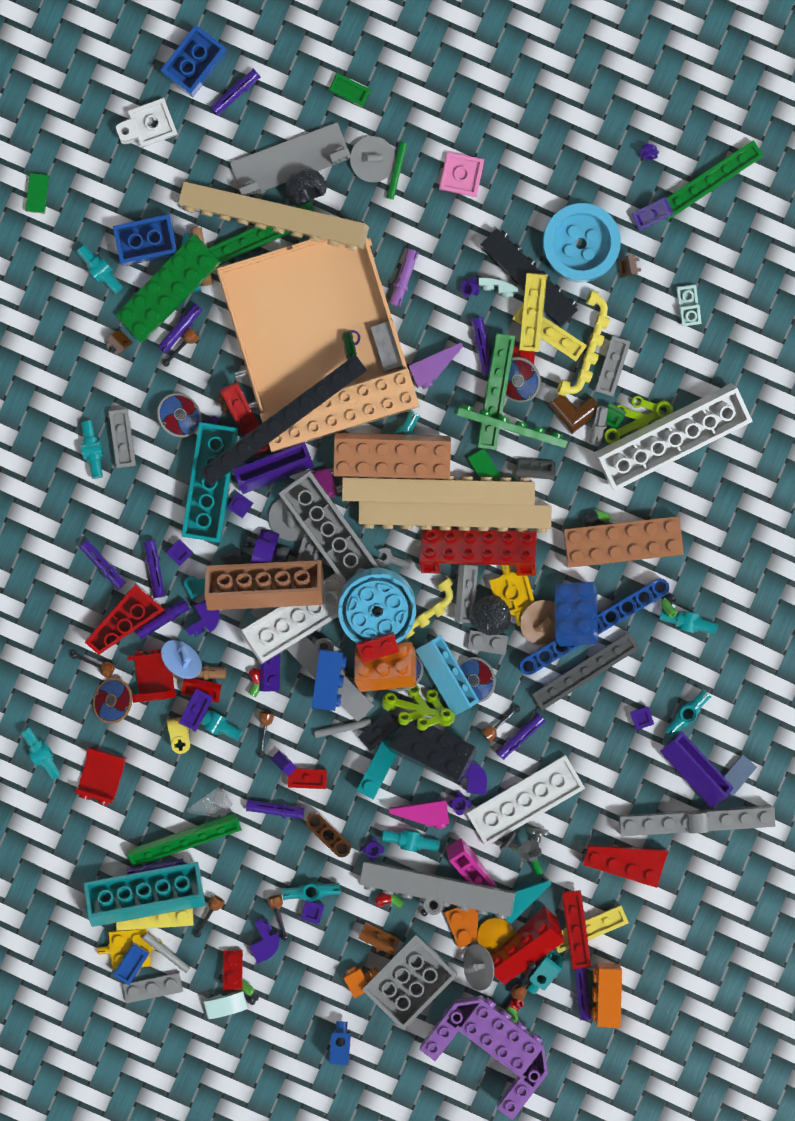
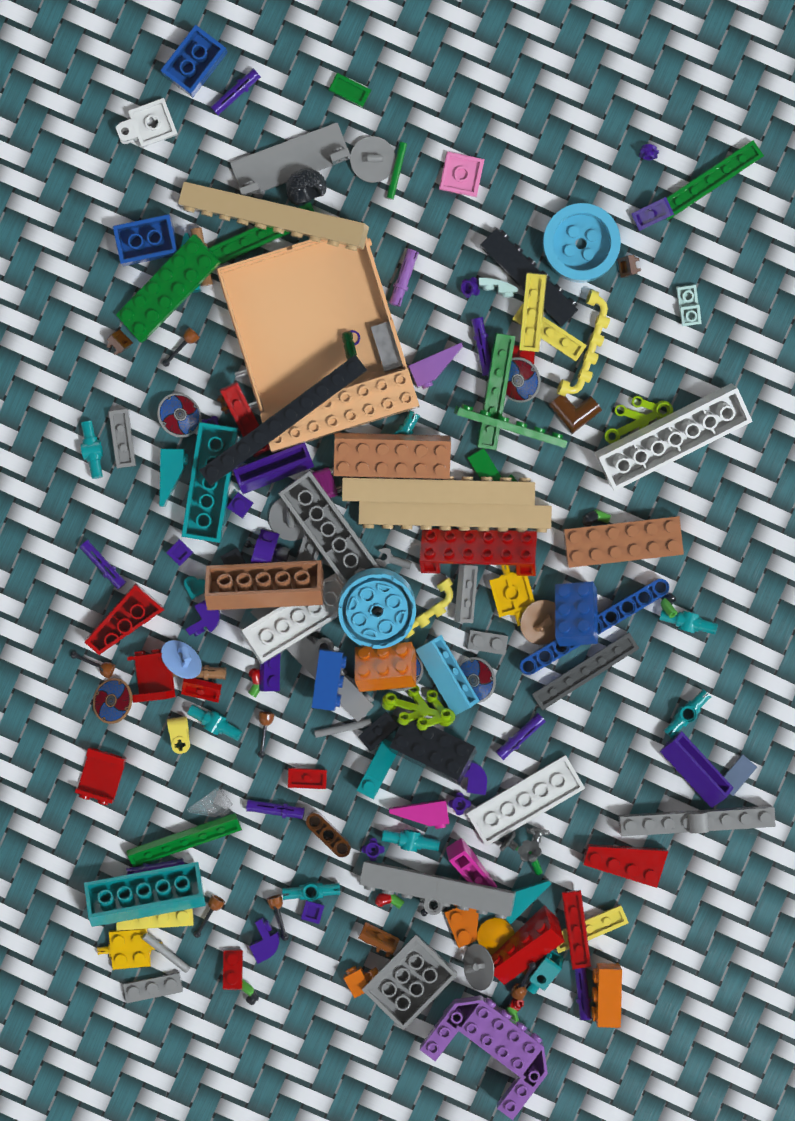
(37, 193): green tile -> none
(40, 753): teal pin -> none
(100, 269): teal pin -> none
(131, 963): blue tile -> none
(154, 568): dark purple pin -> none
(165, 617): dark purple pin -> none
(171, 469): none -> teal slope
(185, 321): dark purple pin -> none
(195, 710): dark purple plate -> none
(225, 1005): light aqua slope -> none
(283, 763): dark purple piece -> none
(340, 1054): blue torso -> none
(378, 647): red plate -> none
(490, 732): hinge -> none
(491, 615): black hair -> none
(535, 469): dark grey plate -> none
(599, 425): light grey axle -> none
(612, 366): light grey plate -> none
(614, 415): green tile -> none
(642, 718): dark purple plate -> none

